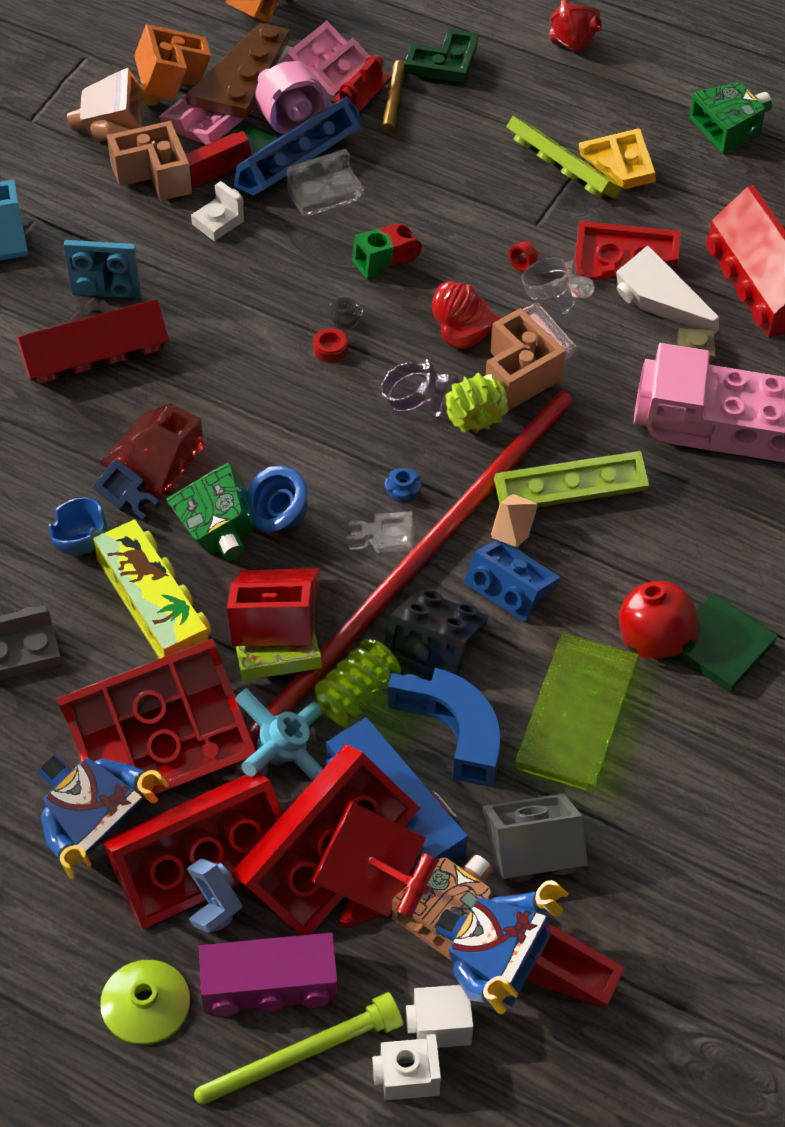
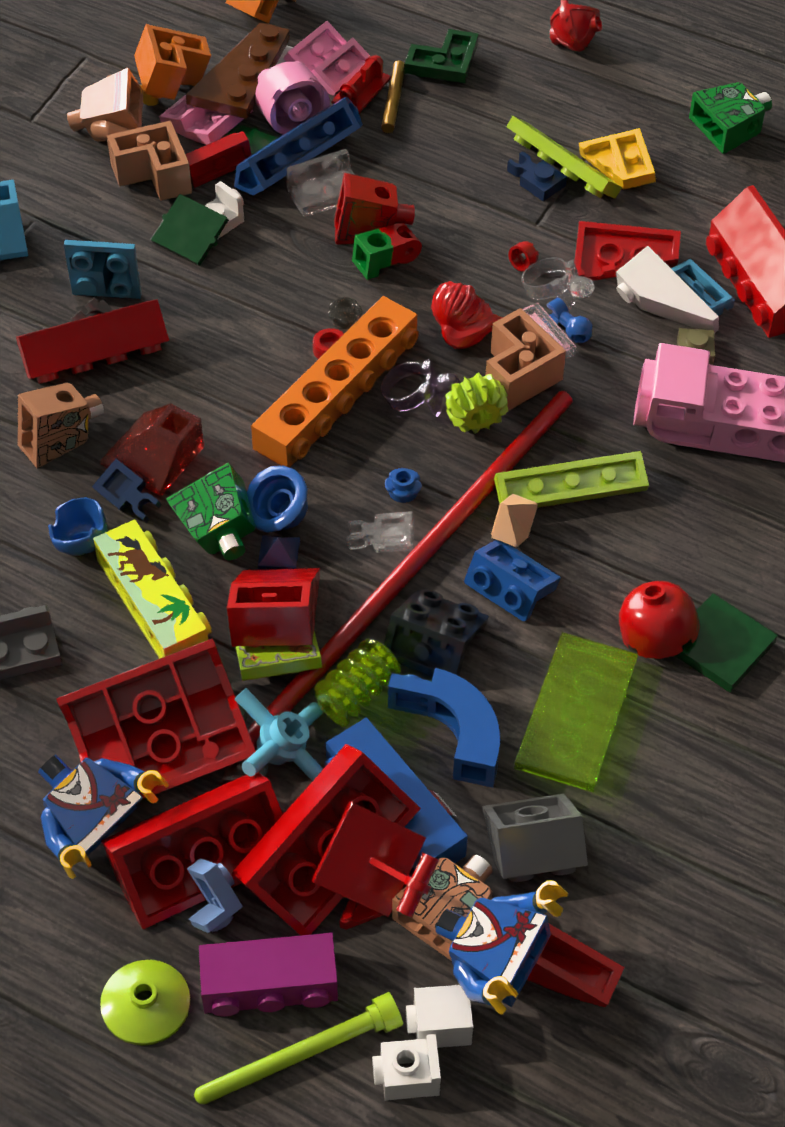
(54, 421): none -> nougat torso
(189, 229): none -> dark green piece
(278, 552): none -> dark blue slope
(334, 382): none -> orange brick
(367, 206): none -> red torso
(538, 179): none -> dark blue plate
(577, 328): none -> blue arm
(702, 282): none -> dark azure tile

